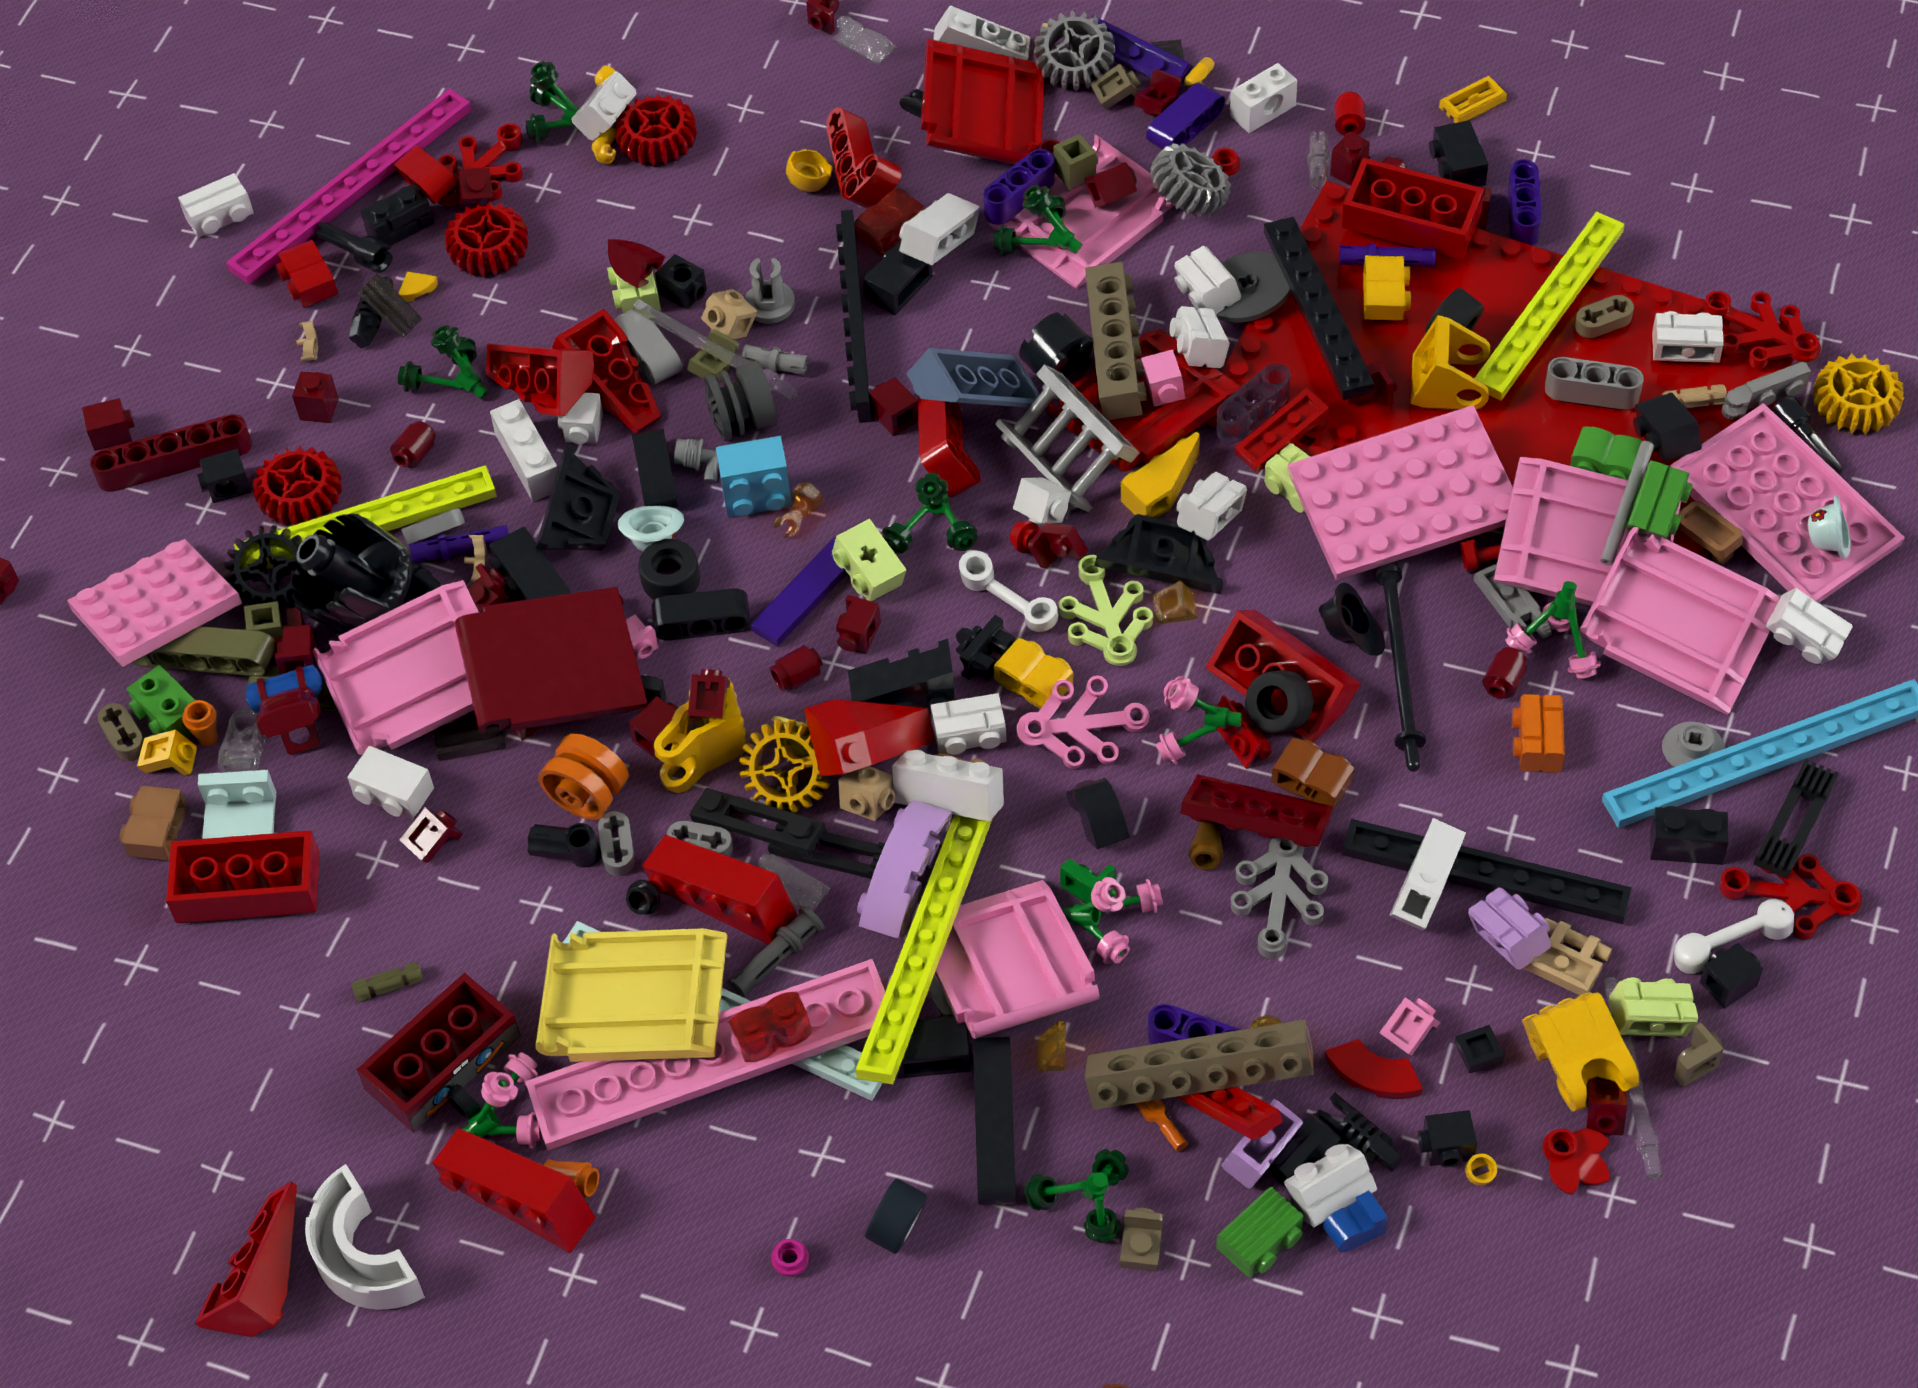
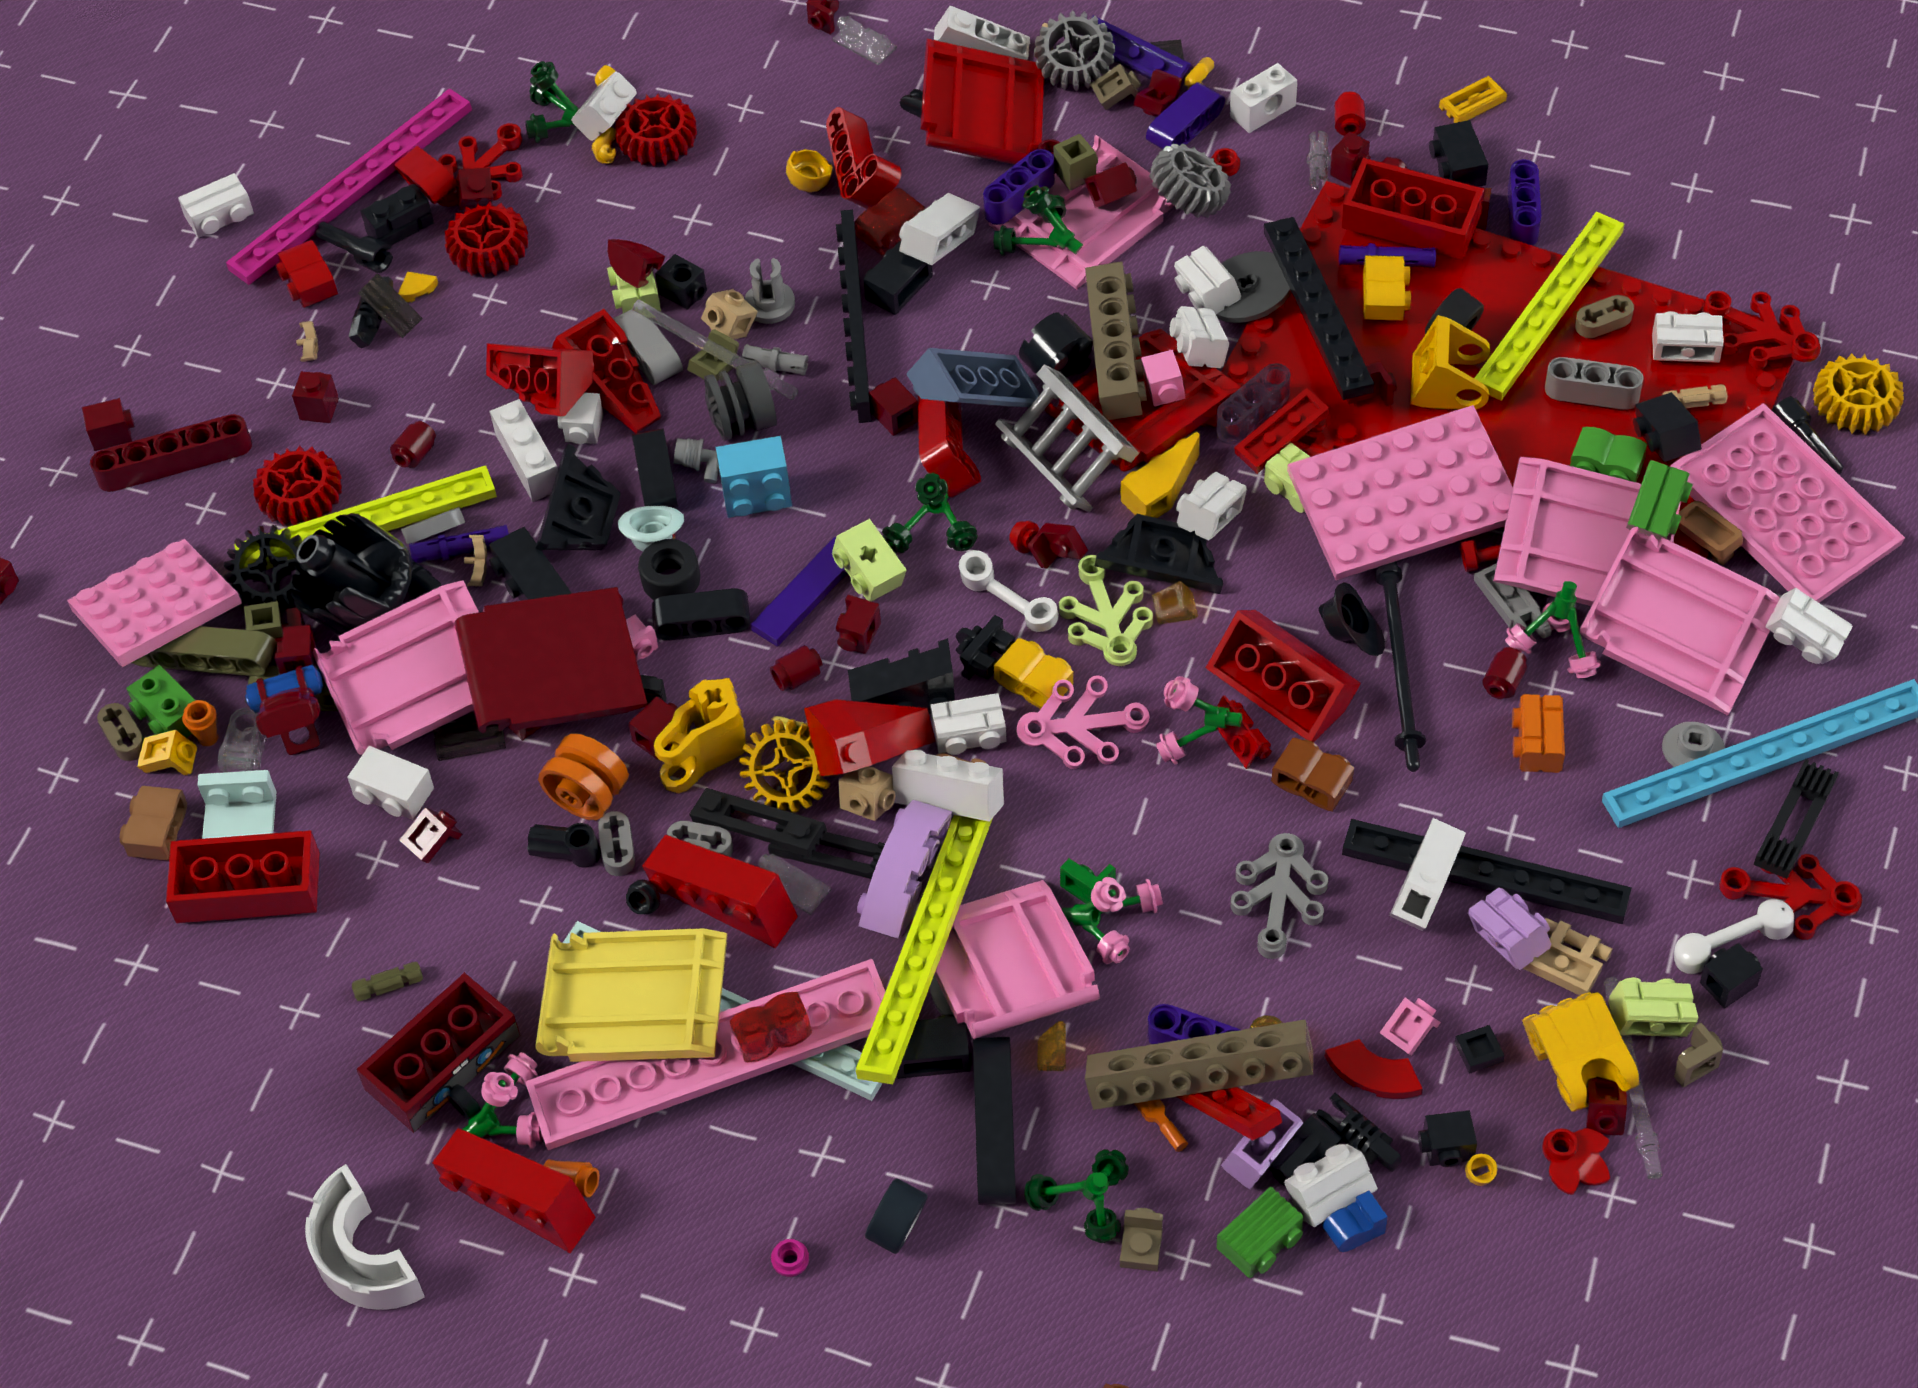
(223, 476): black brick -> none
(259, 1278): red wedge -> none
(460, 350): plant -> none
(488, 588): dark red bracket -> none
(708, 695): dark red bracket -> none
(787, 941): dark grey pin -> none
(806, 500): clear orange piece -> none
(1042, 500): white brick -> none
(1099, 812): black brick -> none
(1206, 847): pearl gold cone -> none
(1256, 810): dark red plate -> none
(1260, 707): black tyre -> none
(1627, 503): light grey piece -> none
(1689, 835): black brick -> none
(1766, 390): light grey hinge -> none
(1829, 529): light aqua hat -> none

